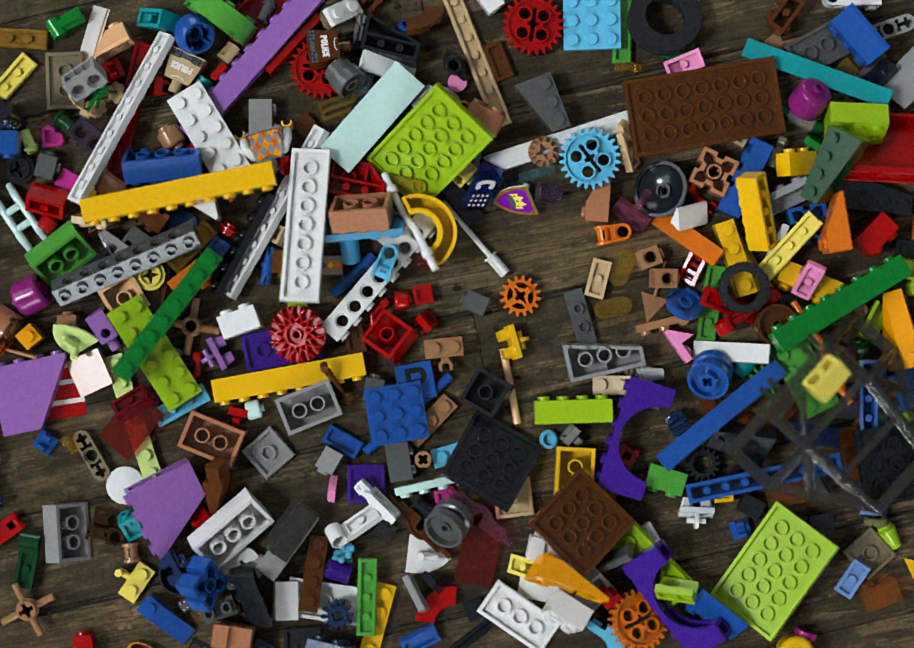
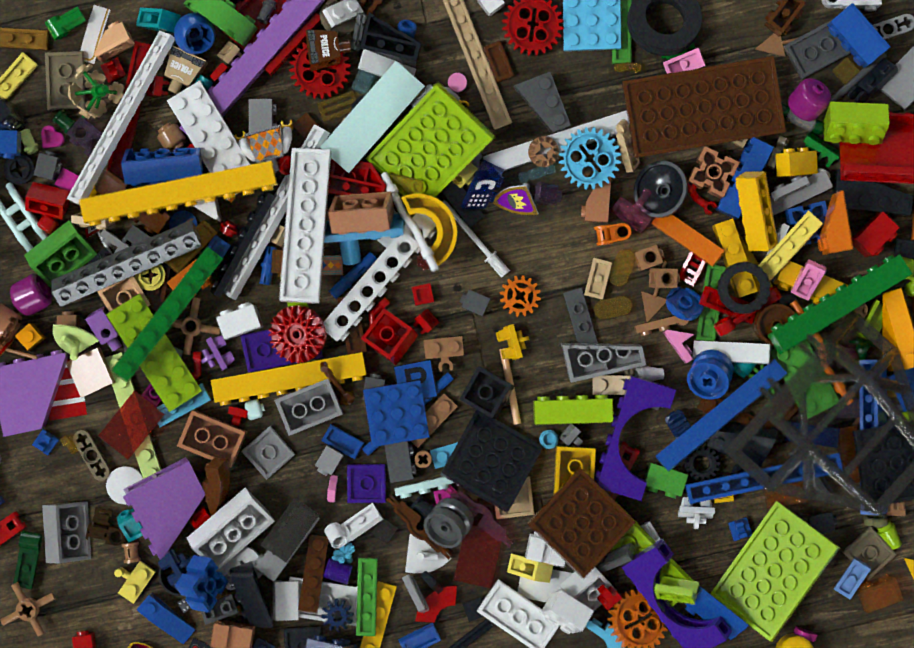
(82, 76): light grey brick -> none
(132, 403): dark red slope -> none
(344, 77): dark grey piece -> none
(377, 501): white hinge -> none
(384, 264): medium azure piece -> none
(402, 300): red piece -> none
(429, 17): reddish brown tile -> none
(454, 65): black animal -> none
(490, 118): nougat brick -> none
(554, 572): light orange wedge -> none
(690, 216): white slope -> none
(751, 507): black brick -> none
(826, 378): light yellow brick -> none
(830, 77): teal tile -> none
(833, 162): dark green wedge -> none
(896, 509): none -> medium nougat tile

